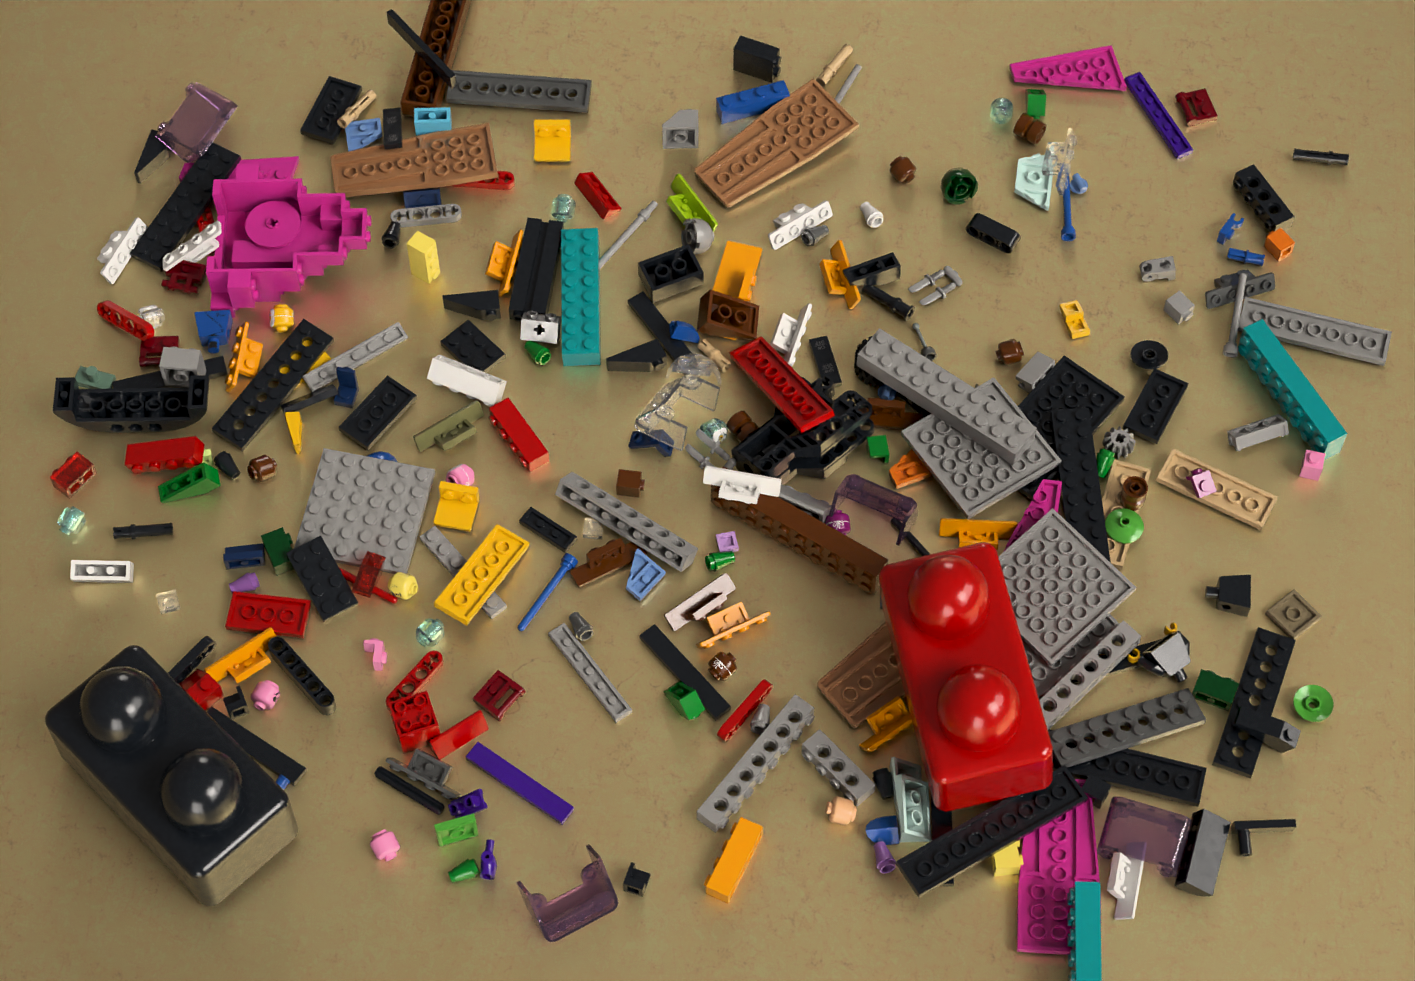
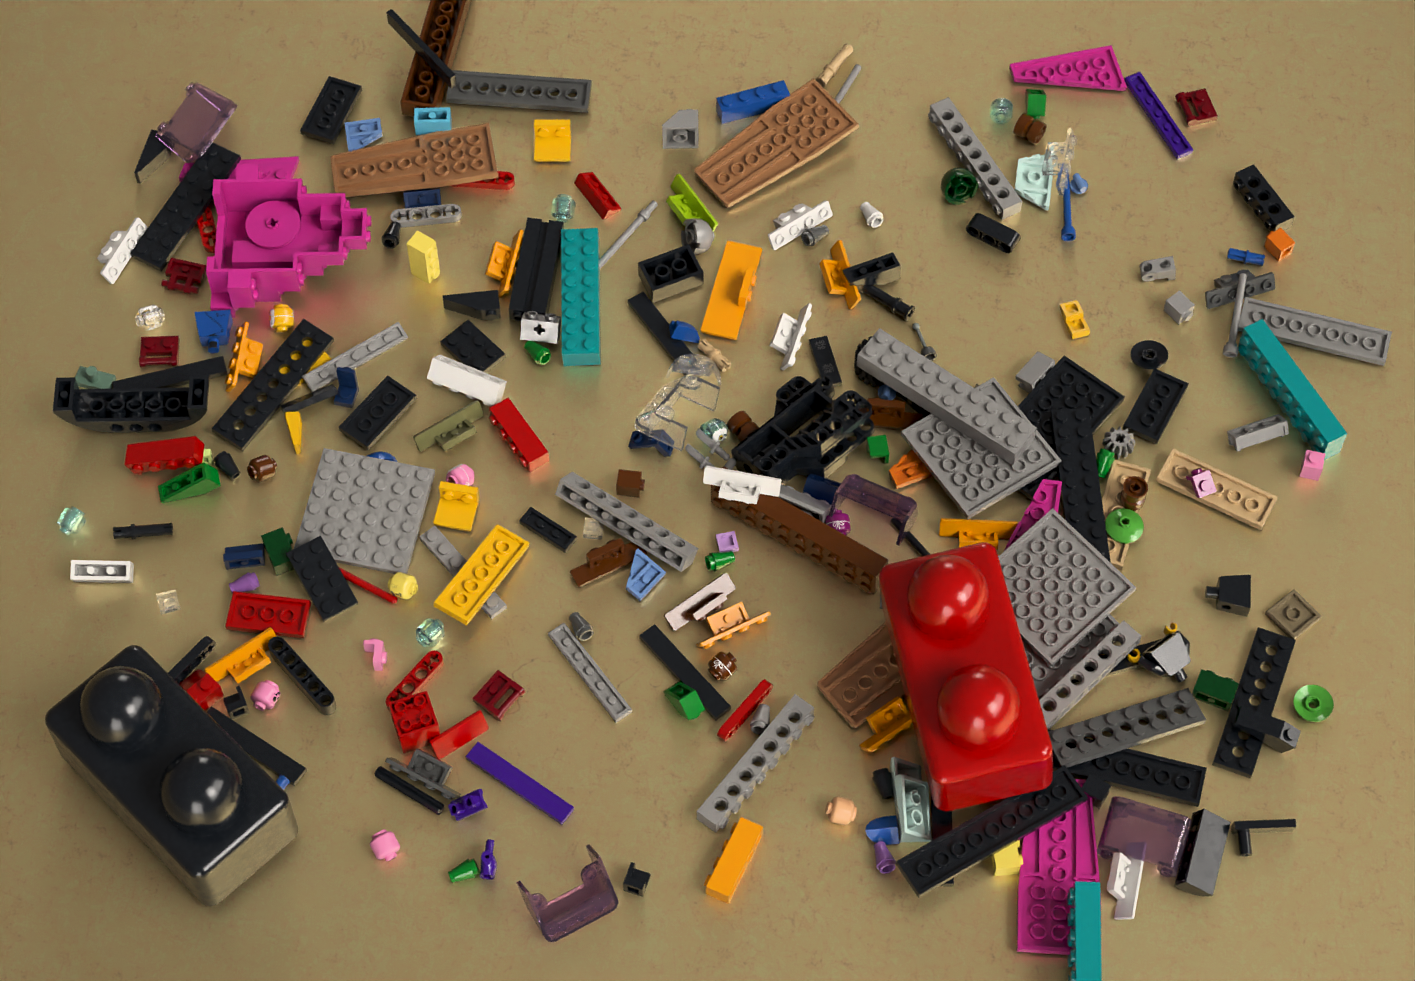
(73, 474): clear red brick -> none
(142, 329): red beam -> none
(180, 364): light grey brick -> none
(195, 248): white bracket -> none
(351, 113): tan pin -> none
(369, 574): clear red slope -> none
(392, 128): black tile -> none
(456, 830): bright green tile -> none
(567, 563): blue piece -> none
(642, 358): black slope -> none
(727, 316): reddish brown slope -> none
(756, 59): black brick -> none
(782, 384): red plate -> none
(820, 743): light grey brick -> none
(821, 488): none -> dark blue panel
(902, 169): reddish brown head -> none
(940, 292): light grey piece -> none
(991, 181): none -> light grey brick
(1009, 352): reddish brown head -> none
(1227, 230): blue plate -> none
(1324, 157): black pin -> none

